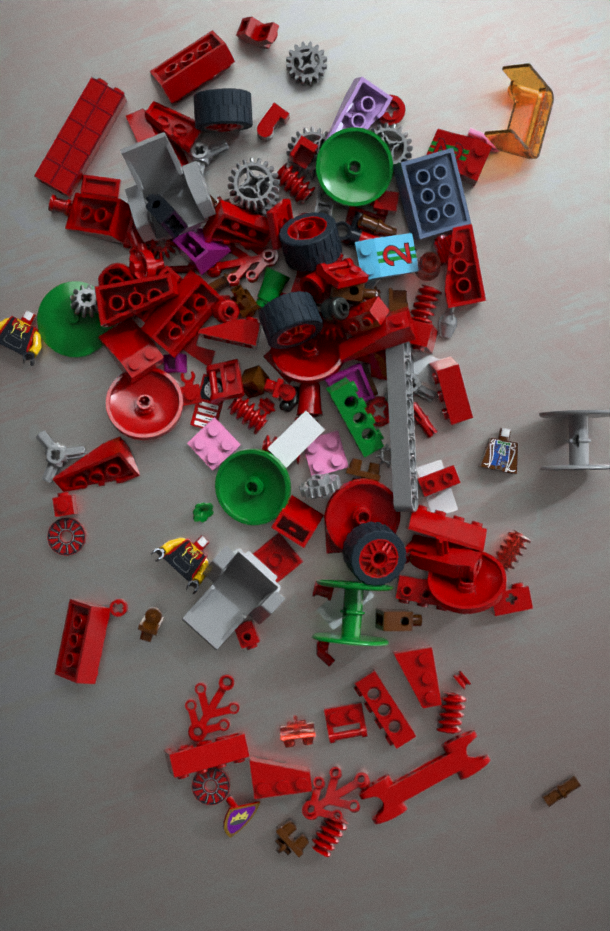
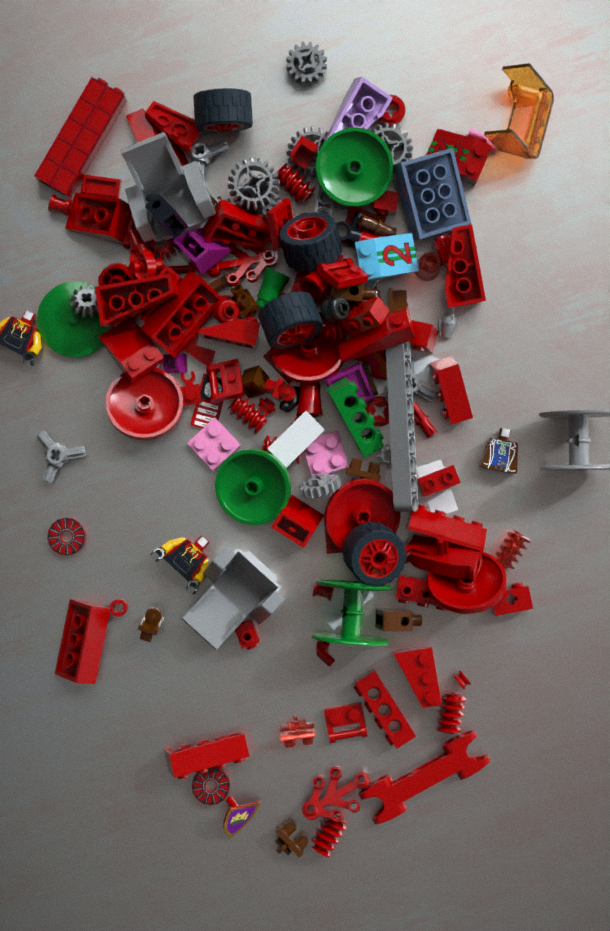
(65, 504): red brick -> none
(104, 464): red wedge -> none
(192, 66): red slope -> none
(202, 512): green plant -> none
(209, 710): red plant -> none
(257, 33): red brick -> none
(270, 121): red leg -> none
(278, 556): red plate -> none
(278, 778): red wedge -> none
(425, 304): red piece -> none
(561, 791): reddish brown pin -> none

